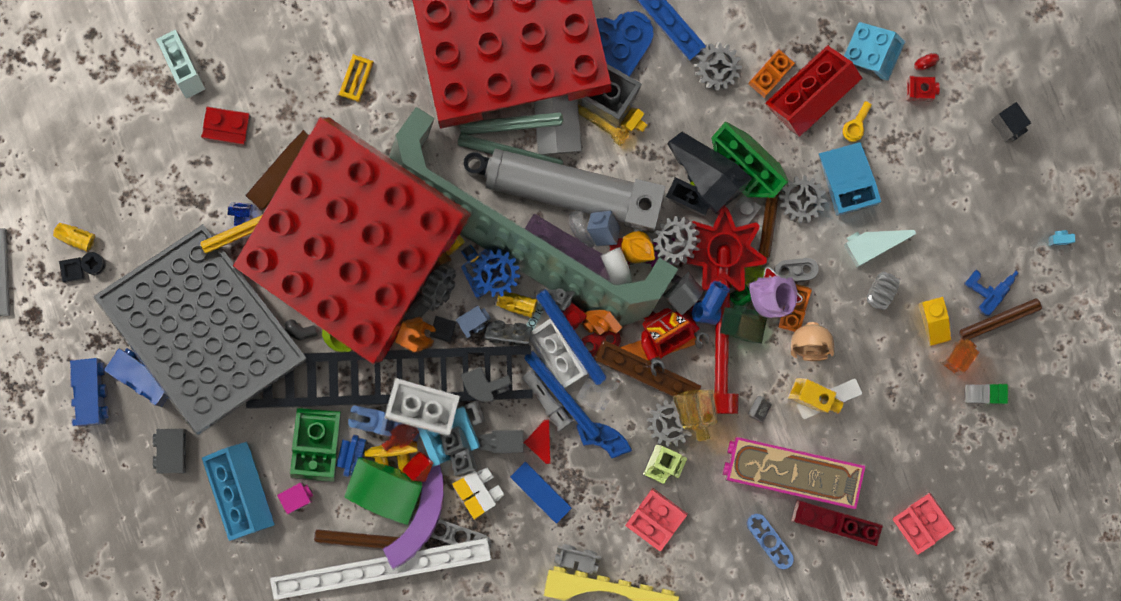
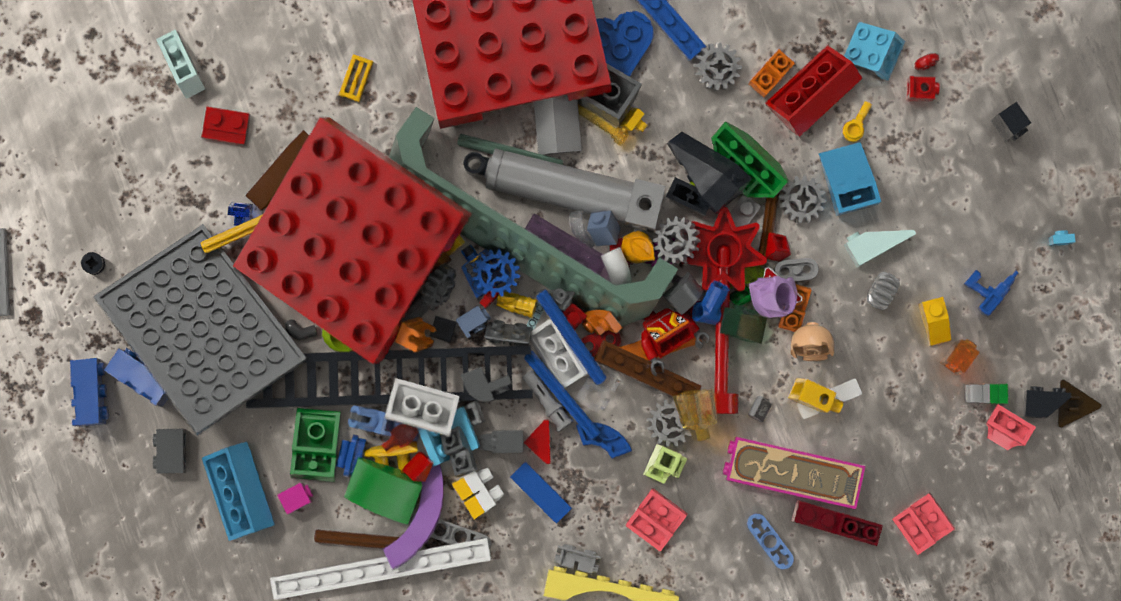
(71, 270): black tile -> none
(74, 236): yellow hinge -> none
(488, 300): none -> red tile
(512, 123): sand green axle -> none
(777, 247): none -> red slope
(1000, 319): reddish brown axle -> none
(1008, 429): none -> coral slope
(1043, 403): none -> black slope
(1075, 407): none -> dark brown piece

